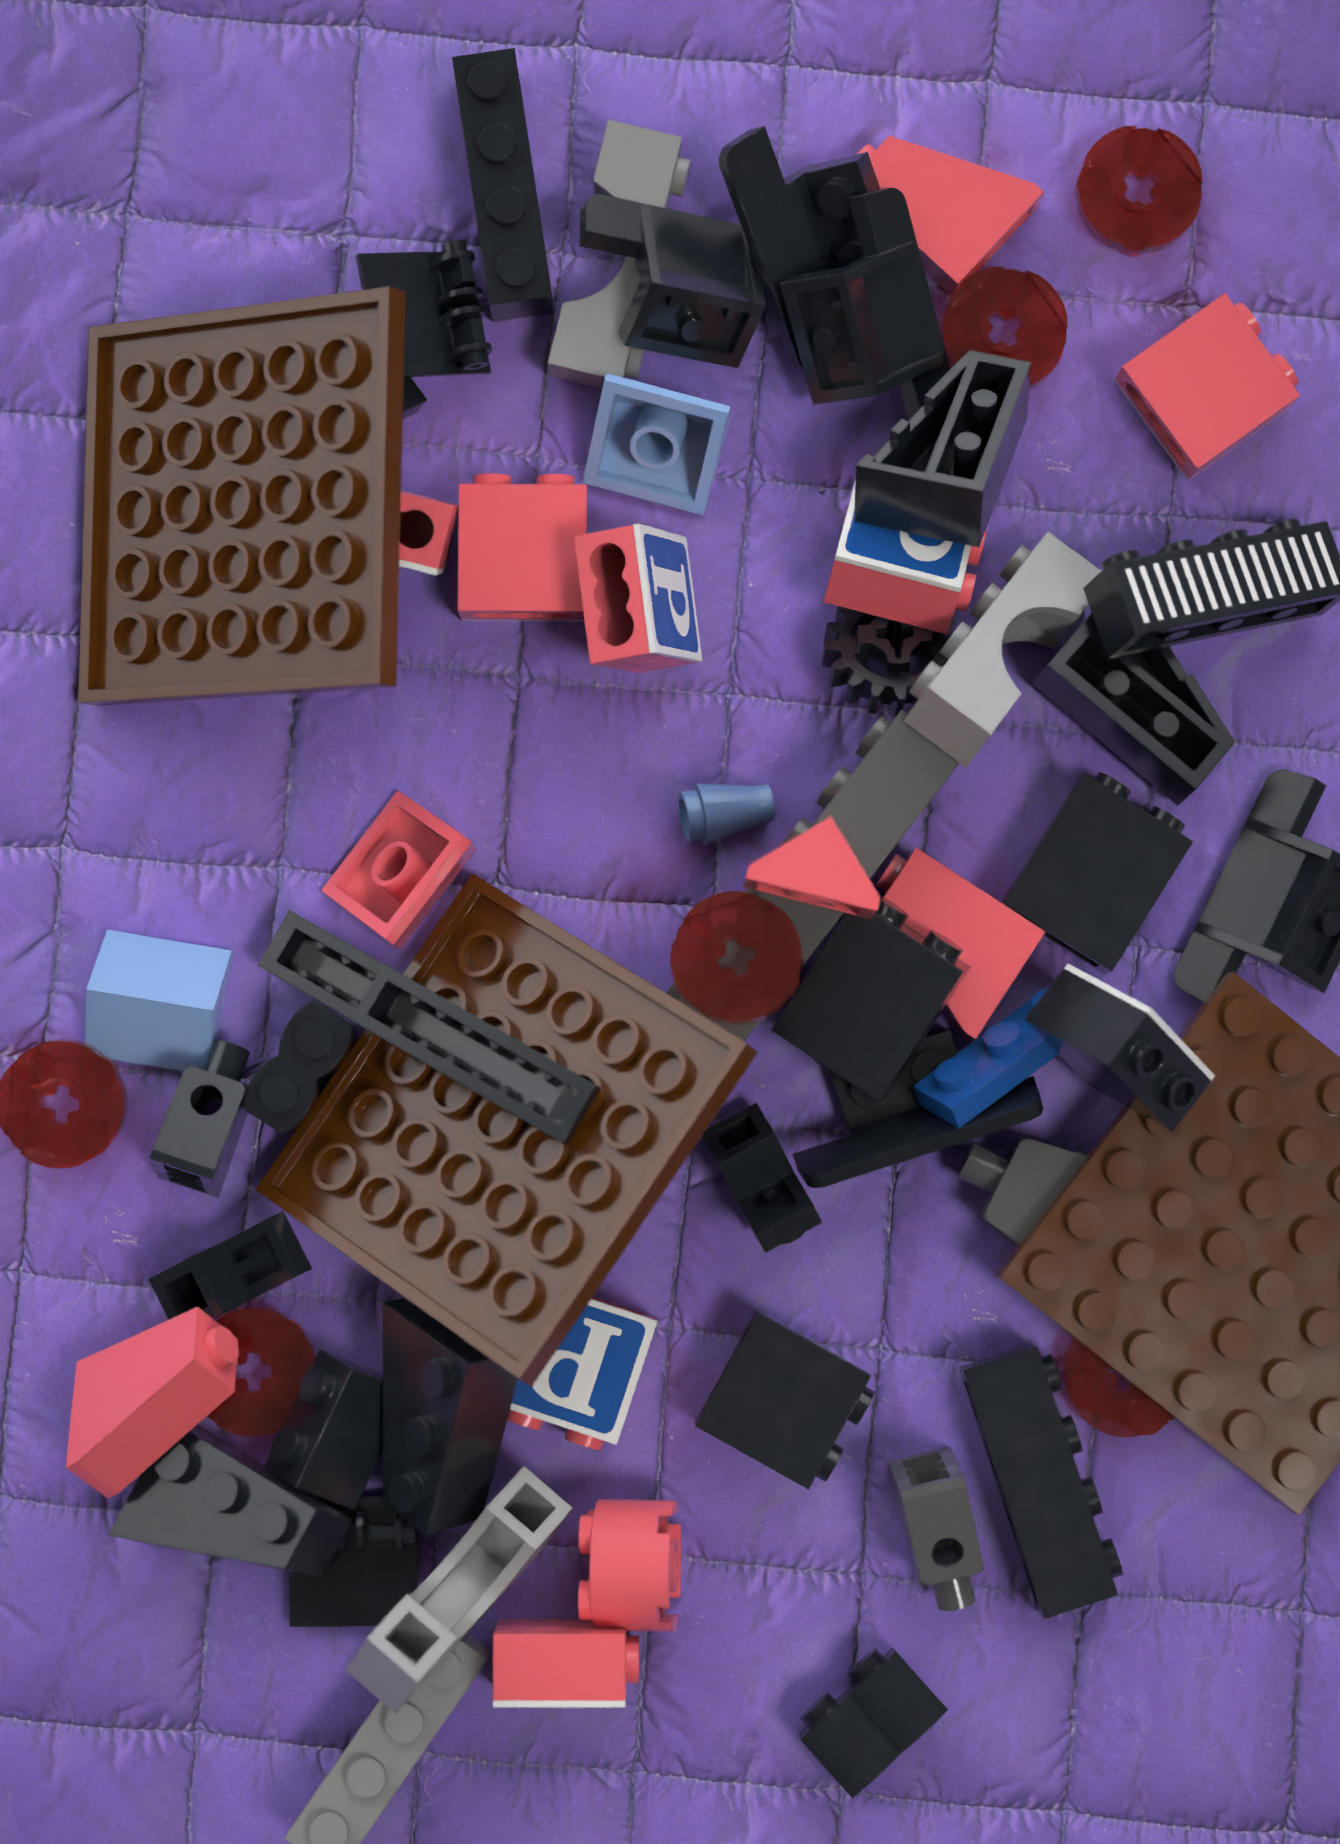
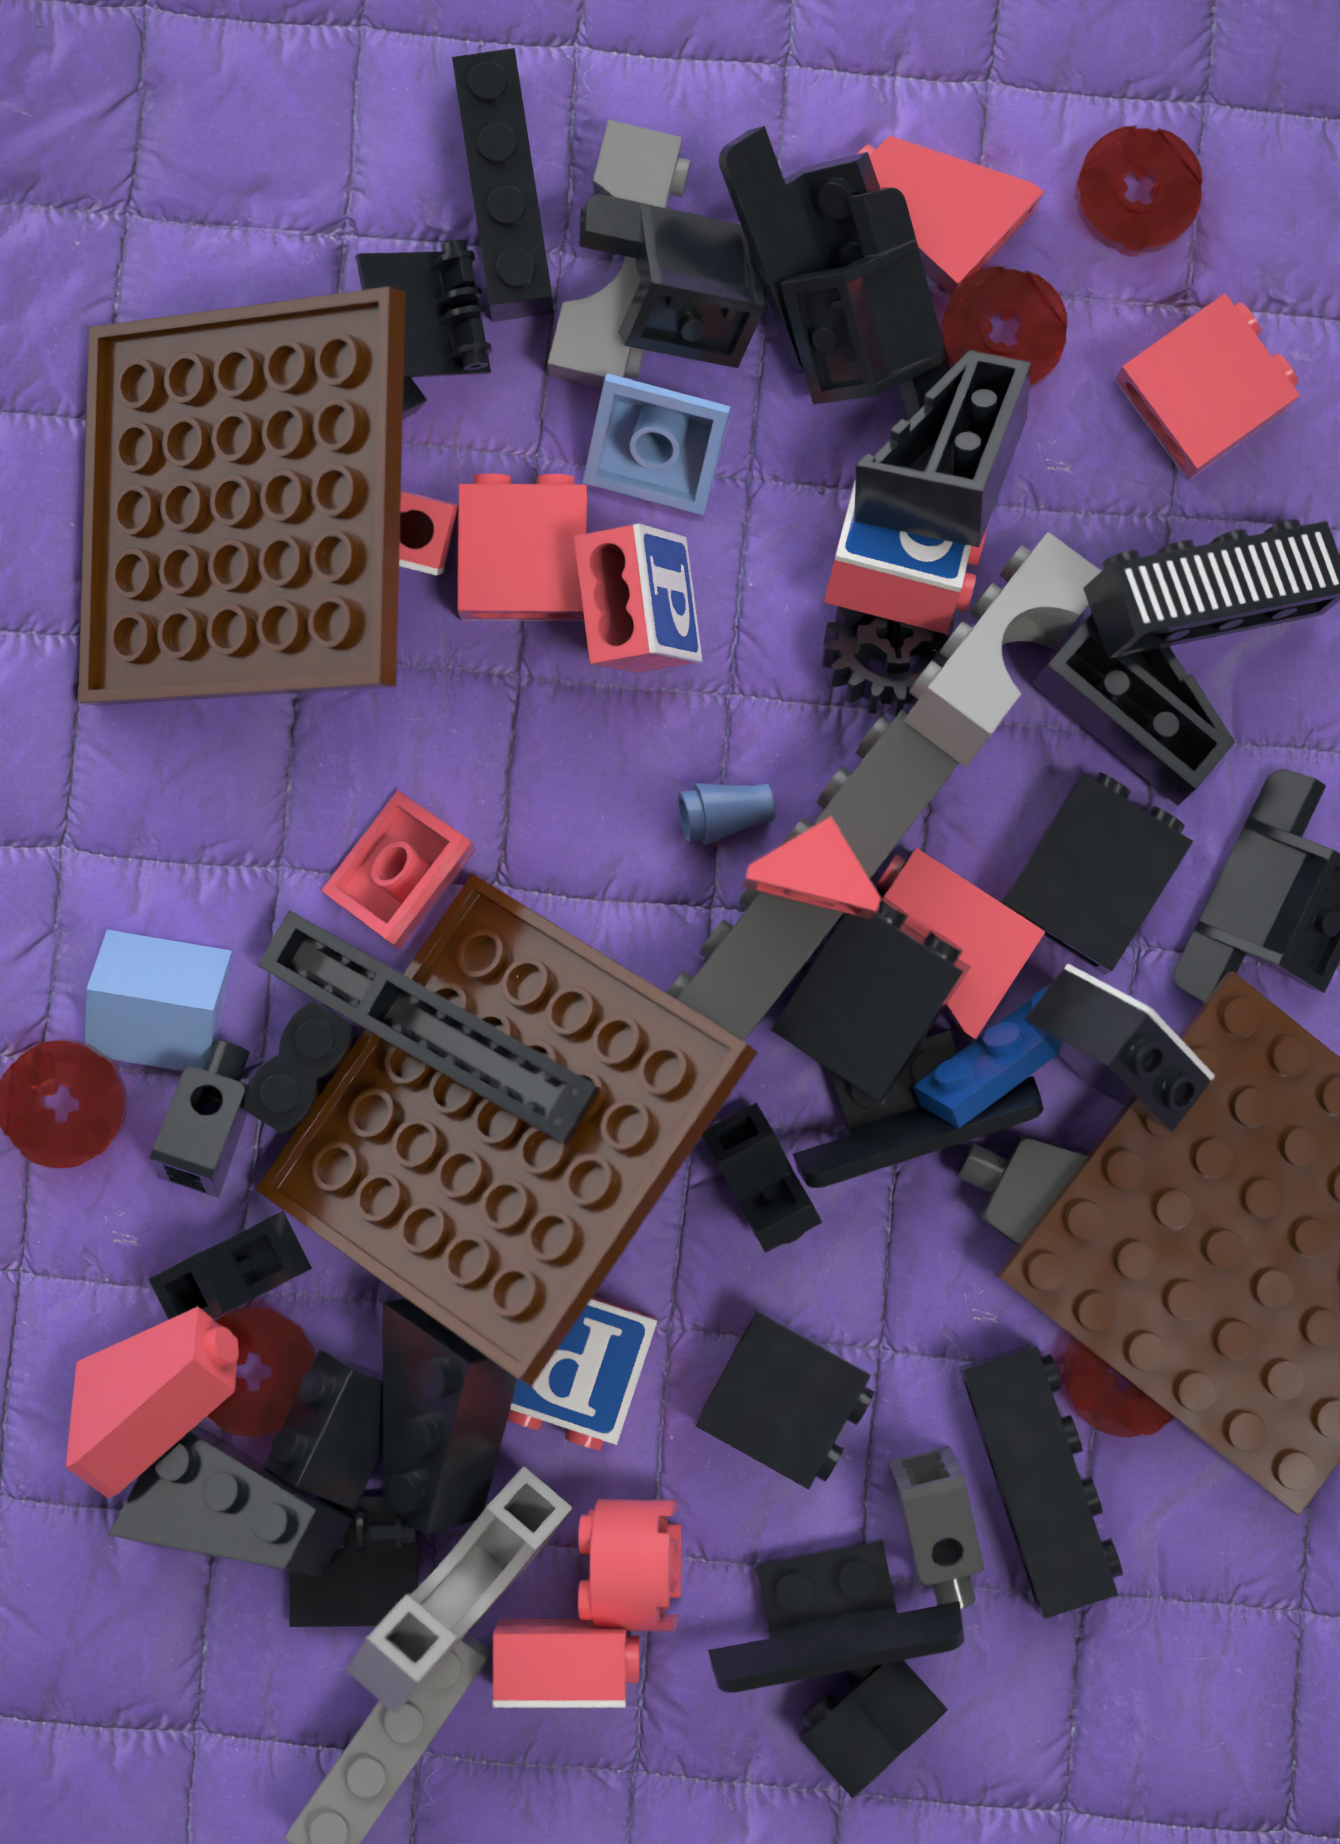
(770, 975): clear red plate -> none
(831, 1617): none -> black plate

